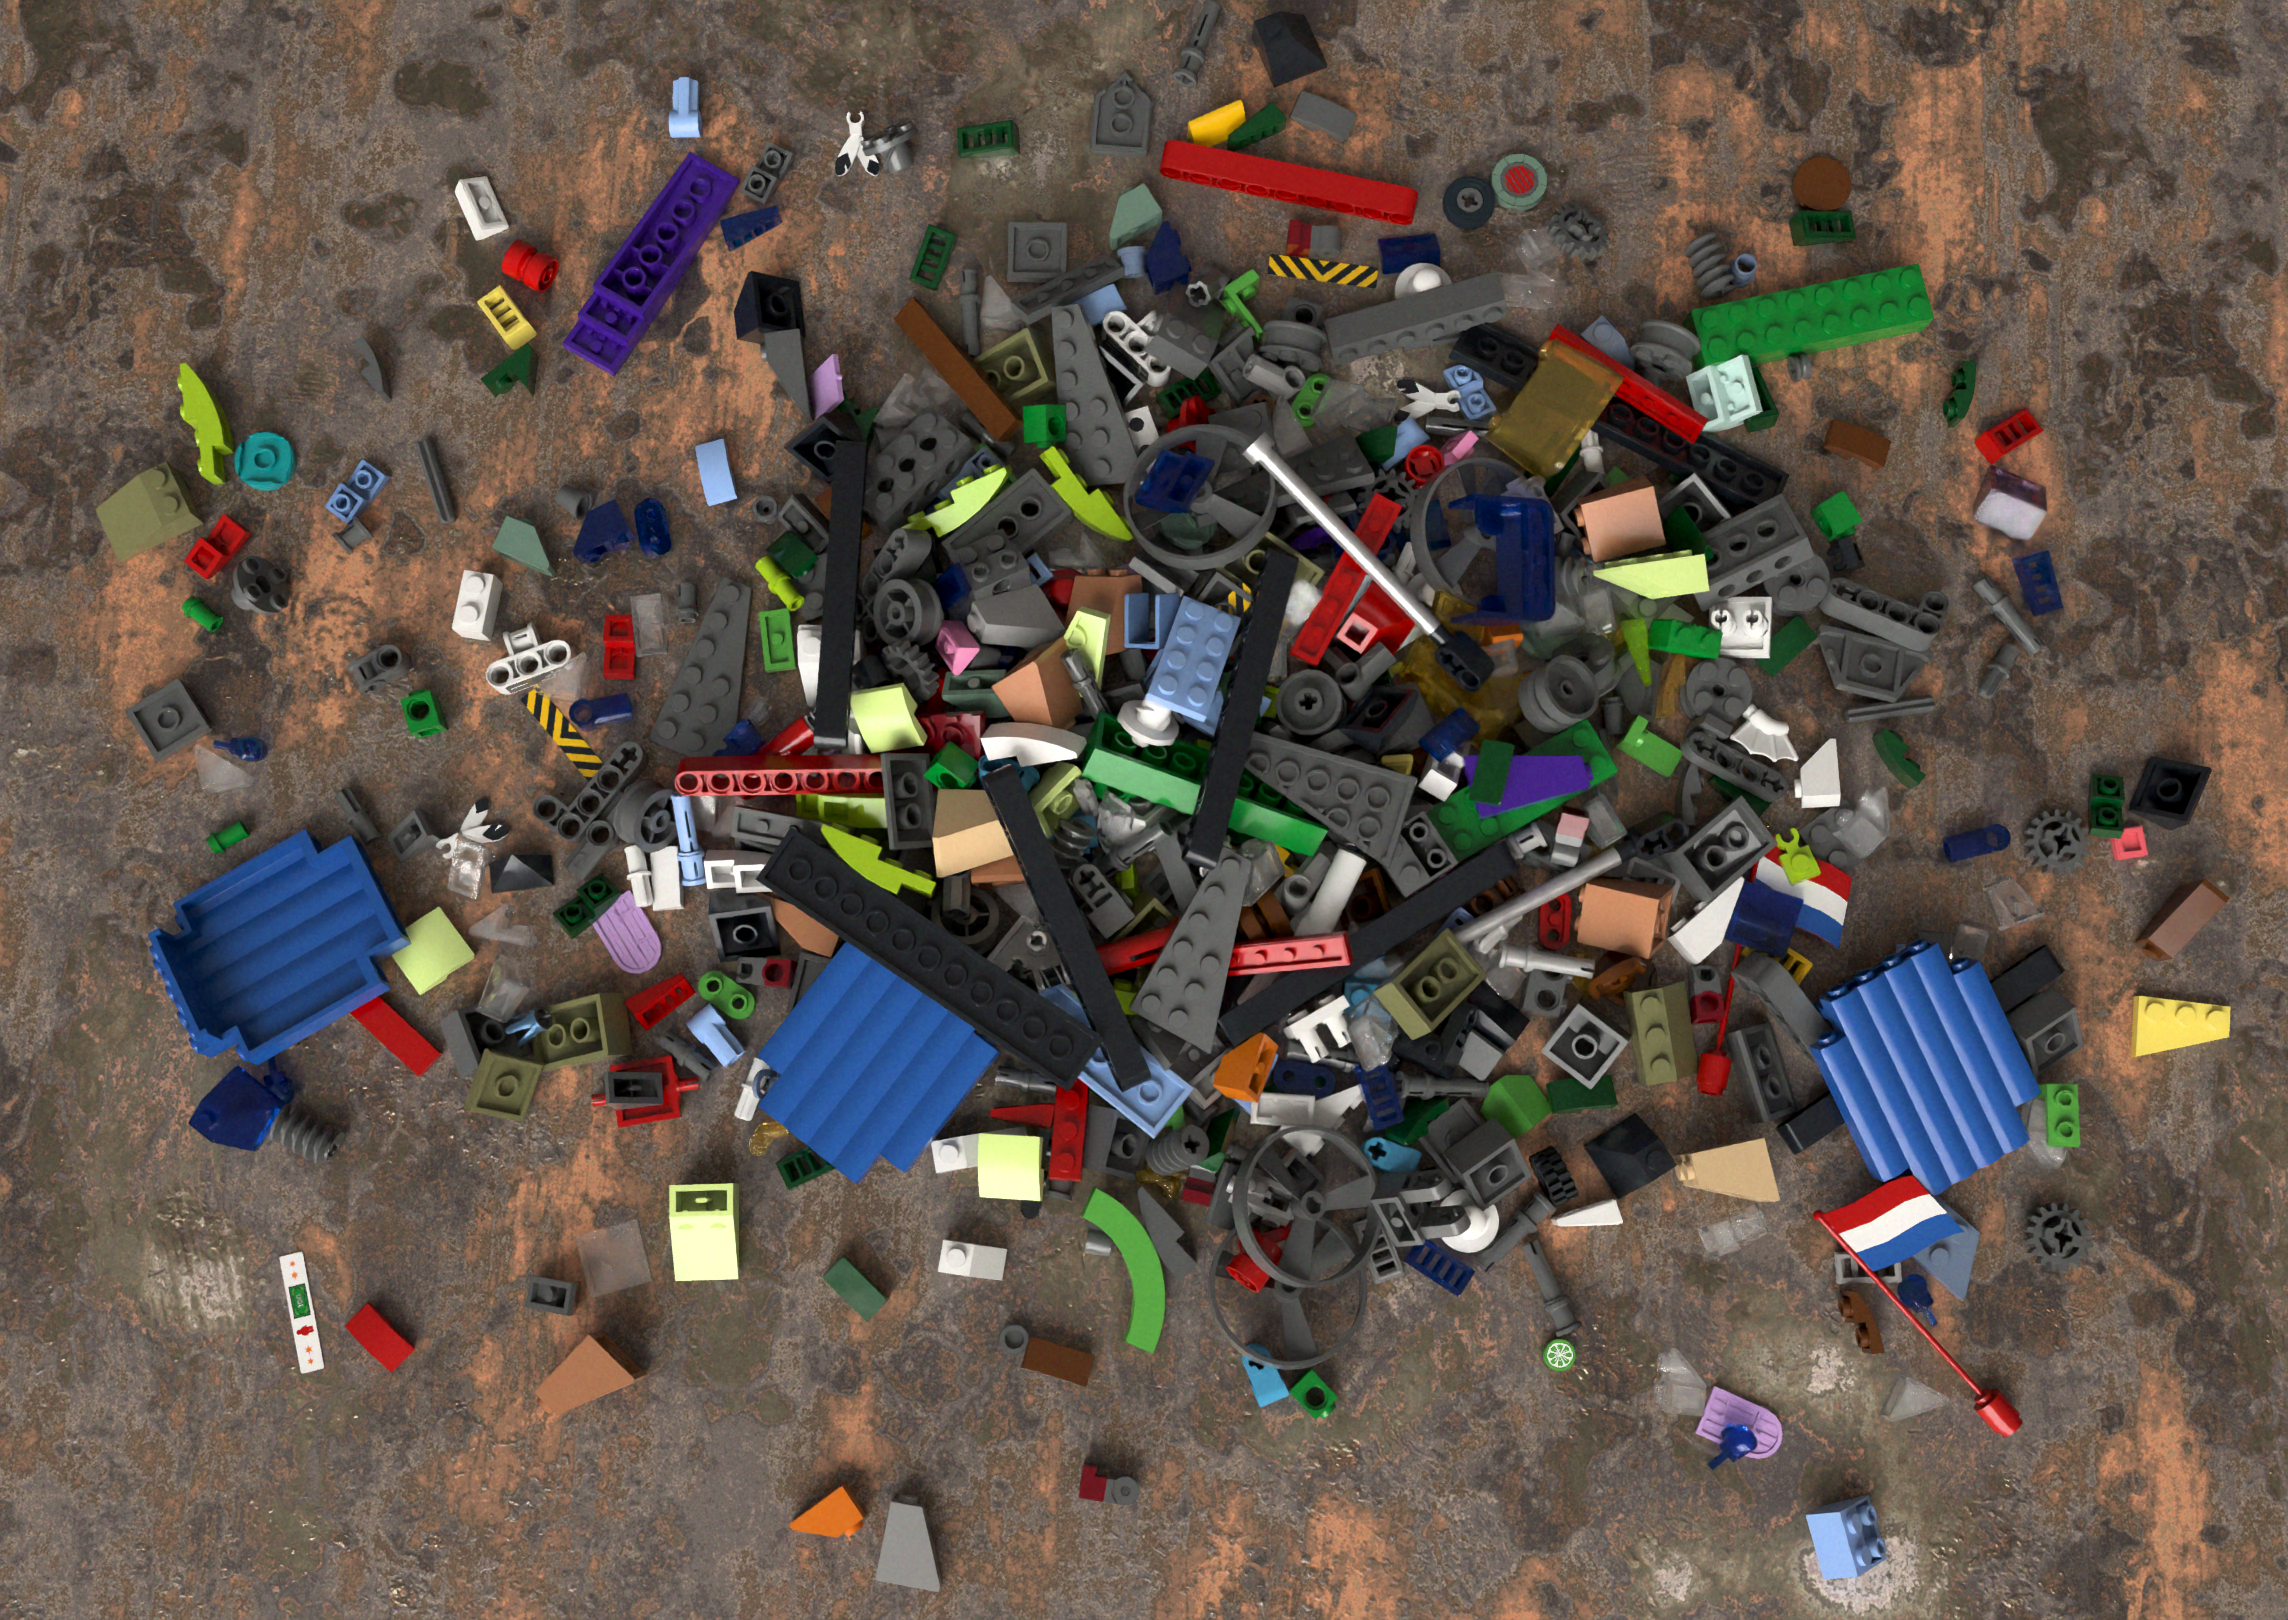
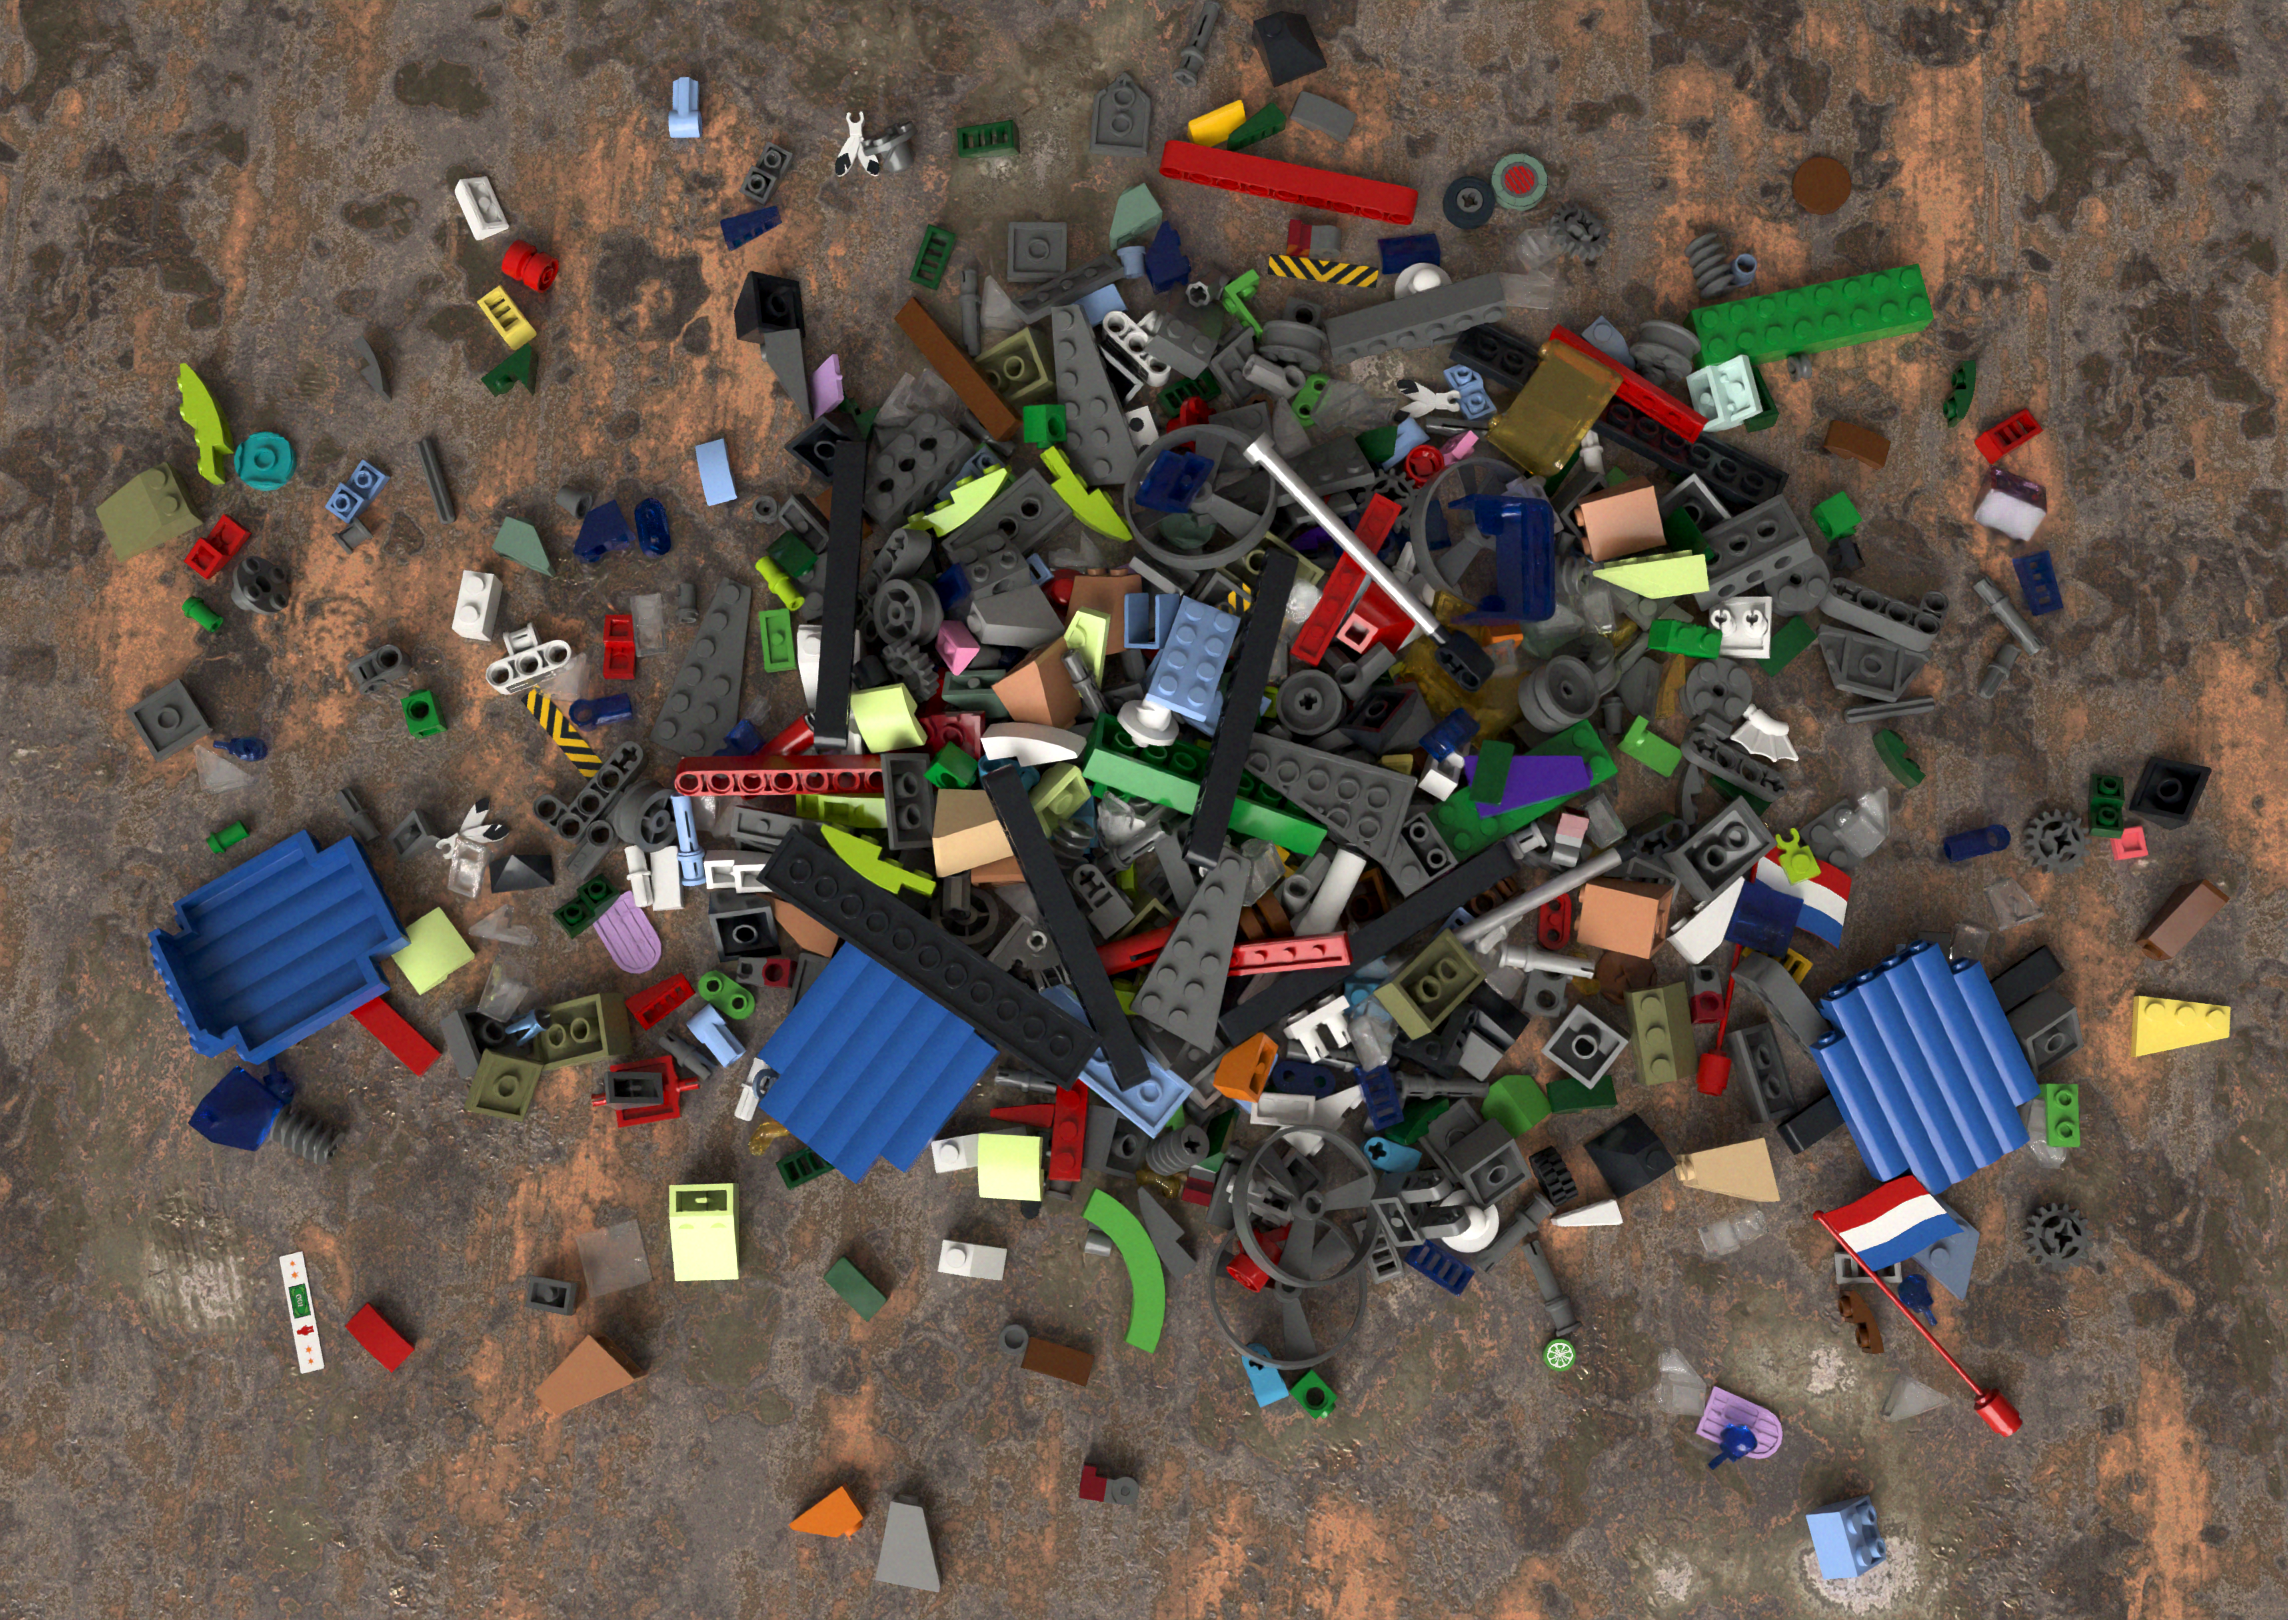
(650, 264): dark purple slope -> none
(1086, 797): light grey axle -> none
(1617, 978): reddish brown tile -> none
(1636, 638): clear neon green slope -> none
(1804, 231): dark green slope -> none
(1820, 779): white slope -> none

